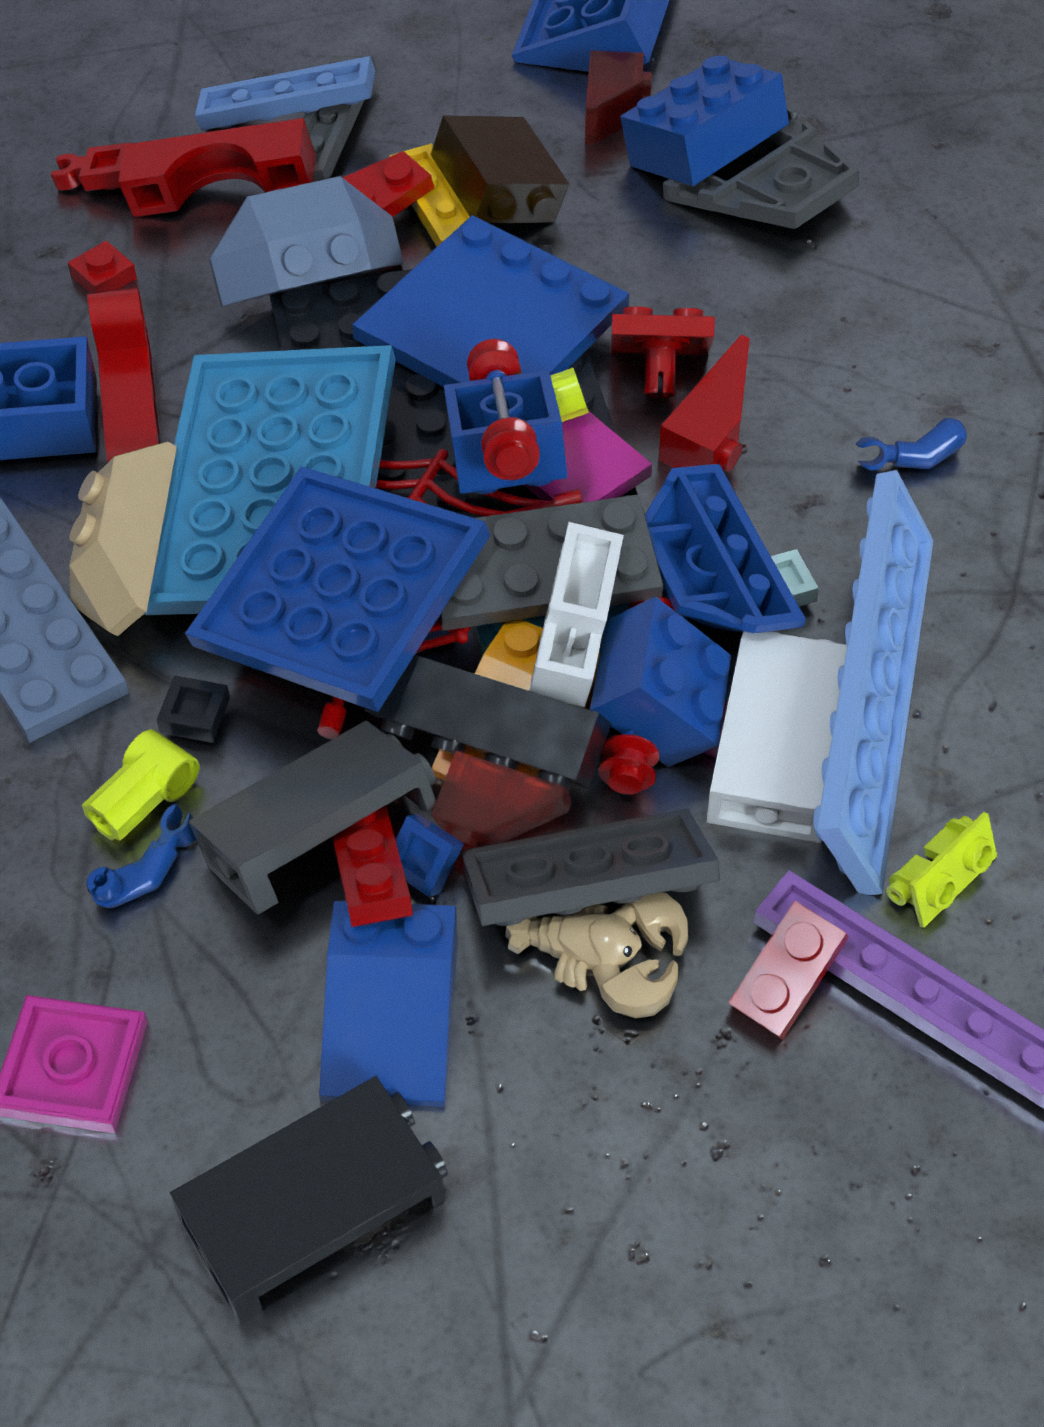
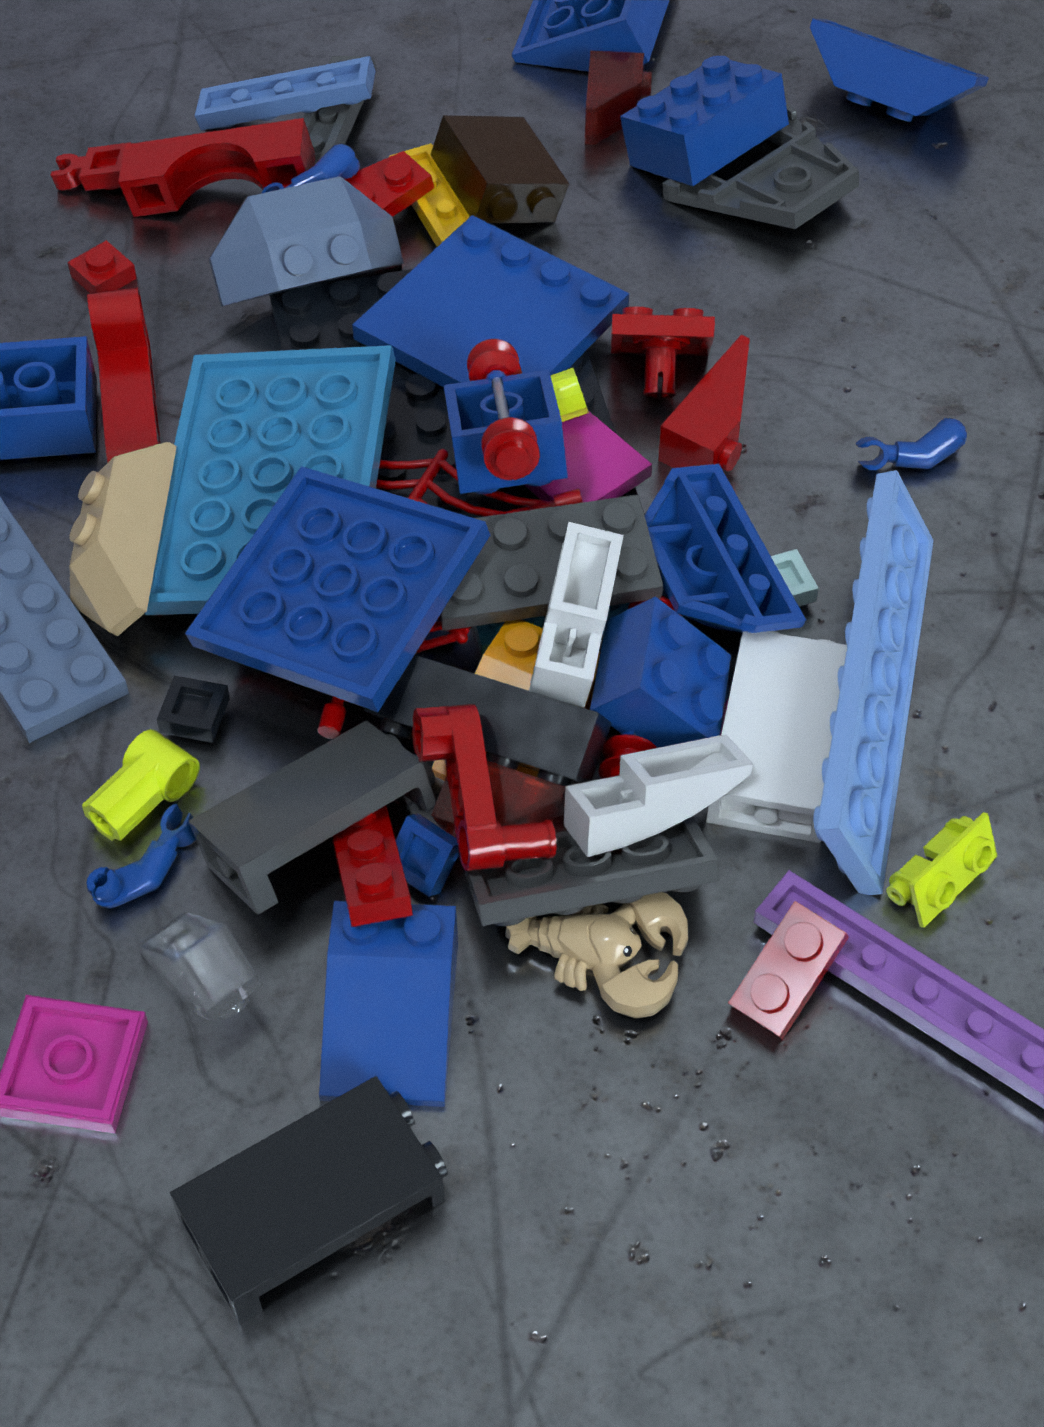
(202, 965): none -> clear slope
(336, 162): none -> blue arm
(457, 737): none -> red beam
(652, 792): none -> white slope
(890, 73): none -> blue wedge

